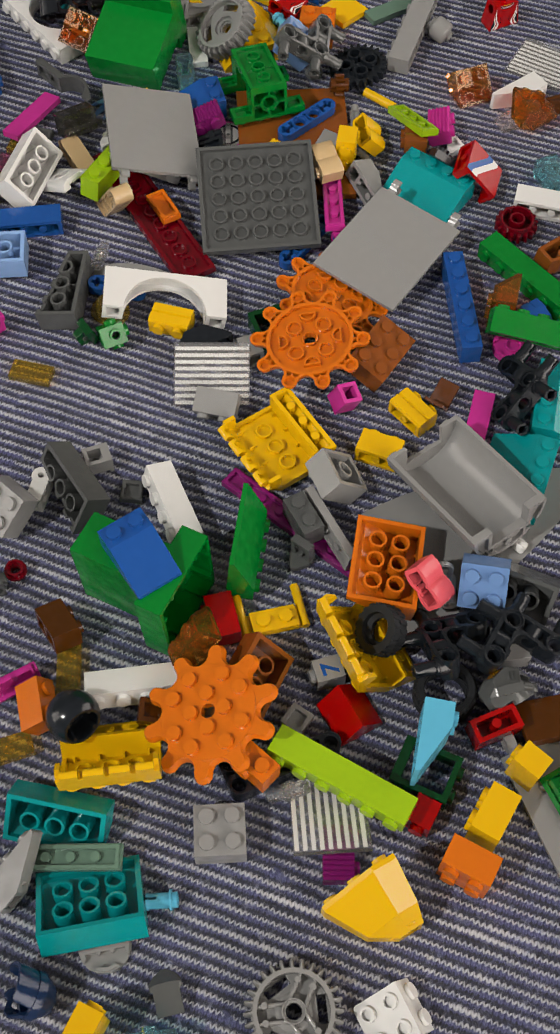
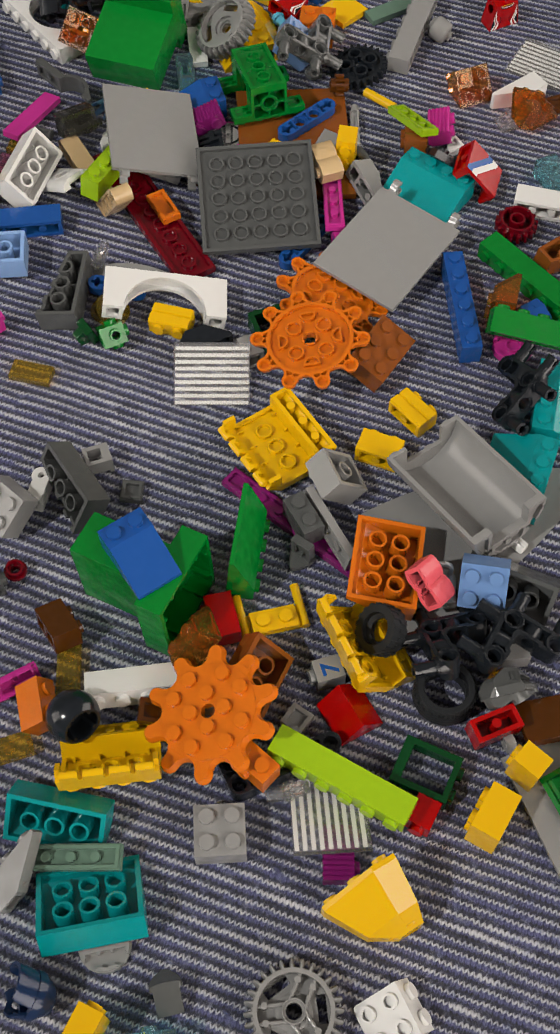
(162, 900): medium azure pin -> none
(169, 499): white brick -> none
(215, 403): light grey brick -> none
(344, 397): dark pink brick -> none
(369, 134): yellow brick -> none
(434, 727): medium azure slope -> none
(443, 394): reddish brown bracket -> none
(469, 867): orange brick -> none
(481, 412): dark pink tile -> none

